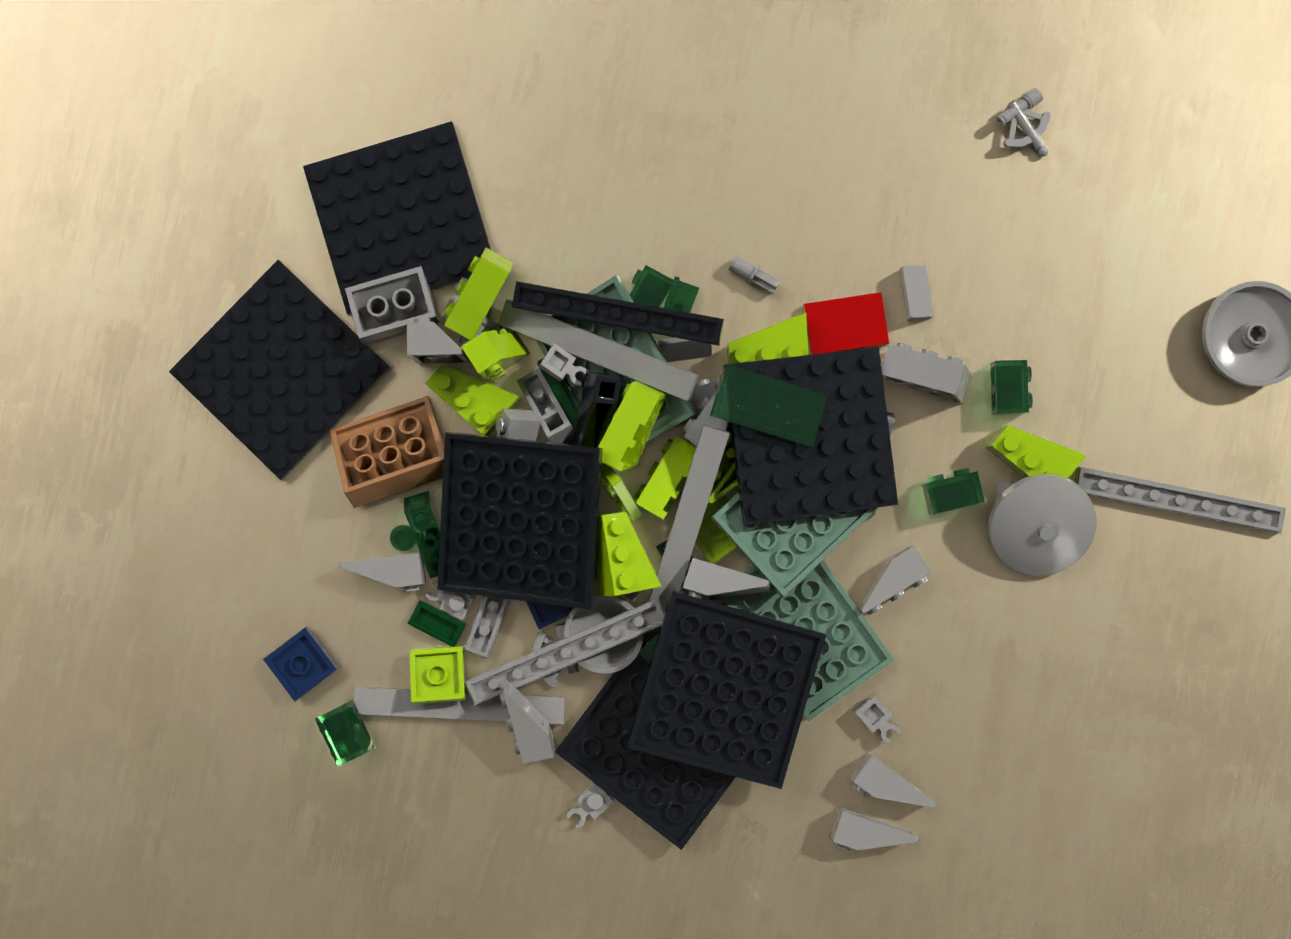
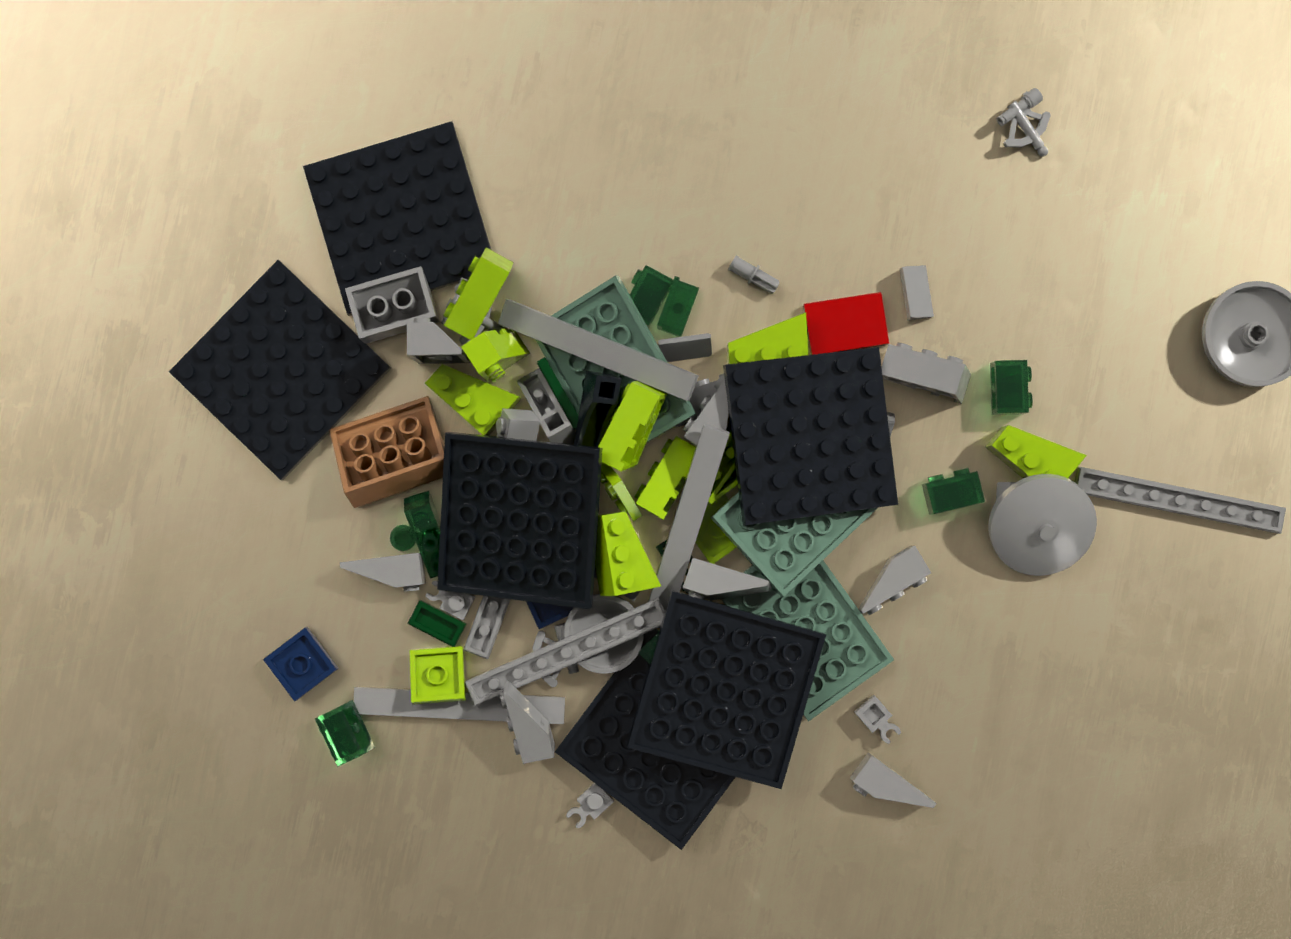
(559, 364): light grey plate -> none
(618, 313): black tile -> none
(768, 405): clear green tile -> none
(864, 832): light grey slope -> none

